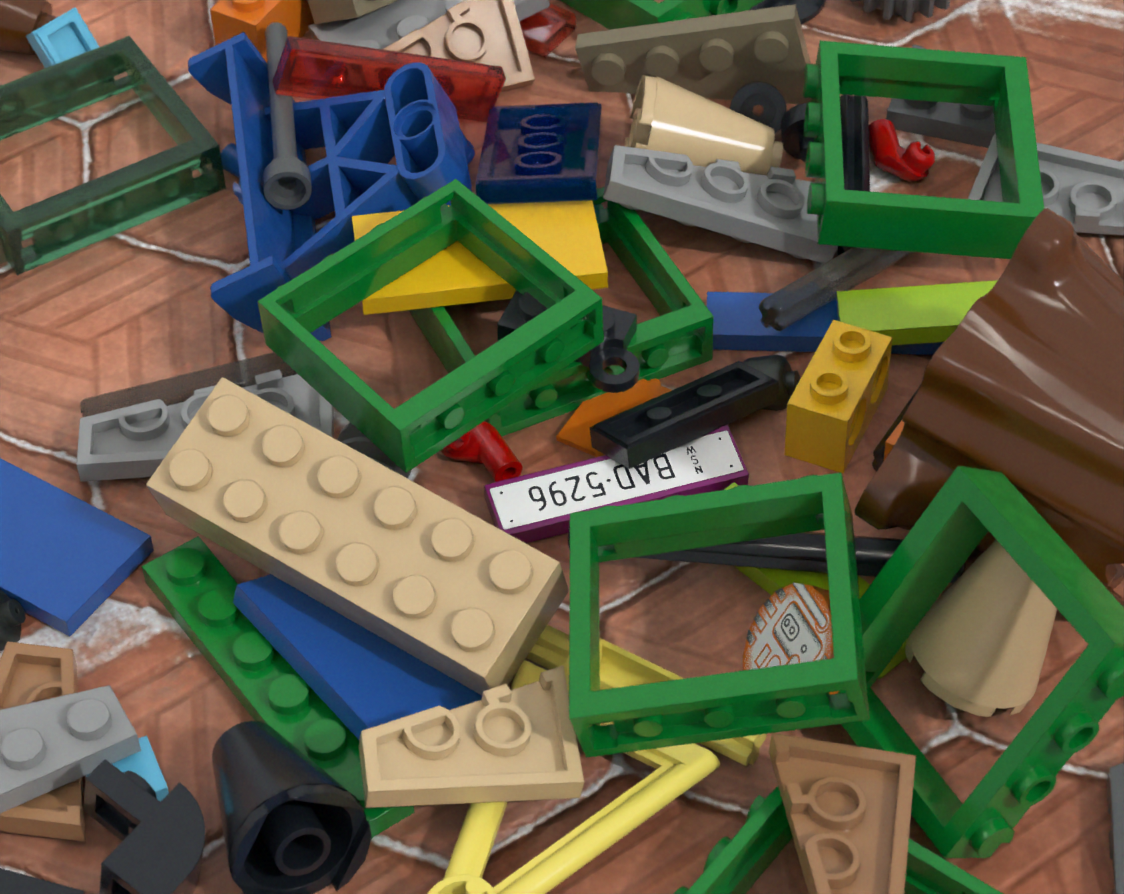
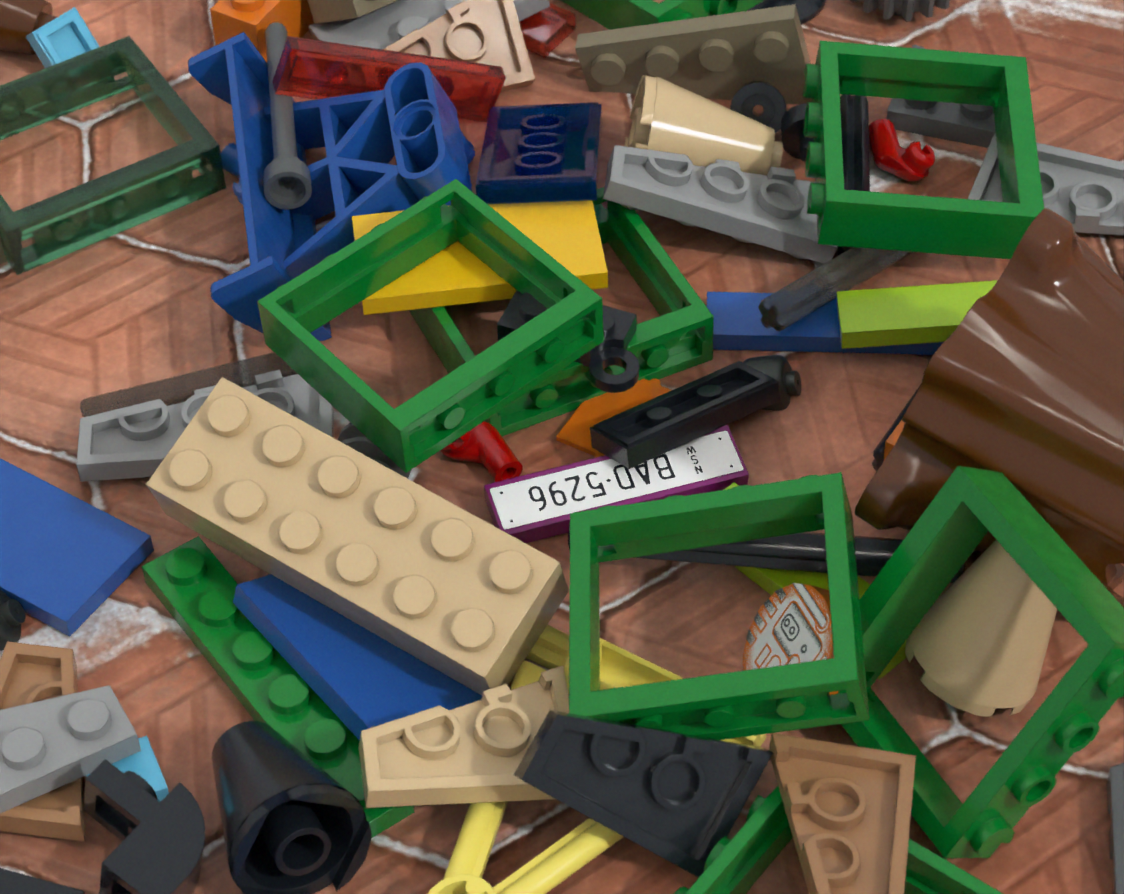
(645, 782): none -> black wing
(837, 396): yellow brick -> none

